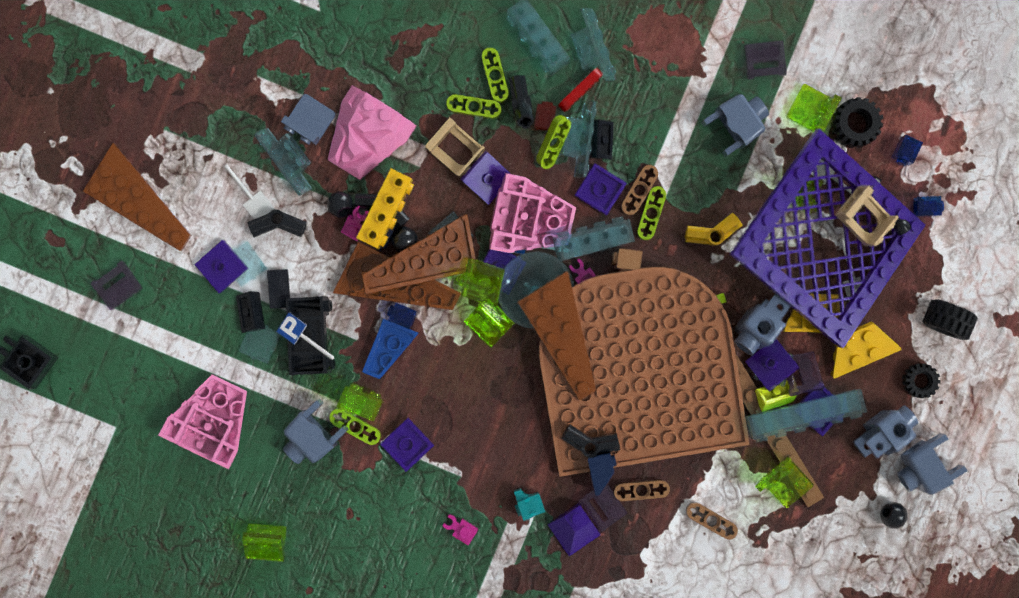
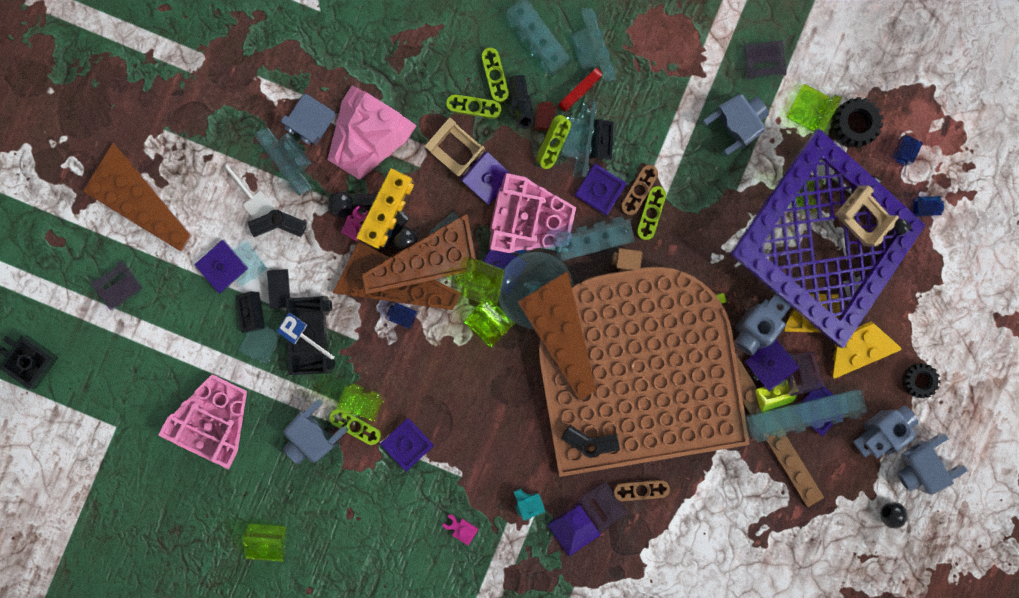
(387, 347): blue wing -> none
(582, 274): dark pink plate -> none
(601, 470): dark blue slope -> none
(702, 235): yellow piece -> none
(726, 523): medium nougat beam -> none
(785, 482): clear neon green bracket -> none
(950, 319): black tyre -> none

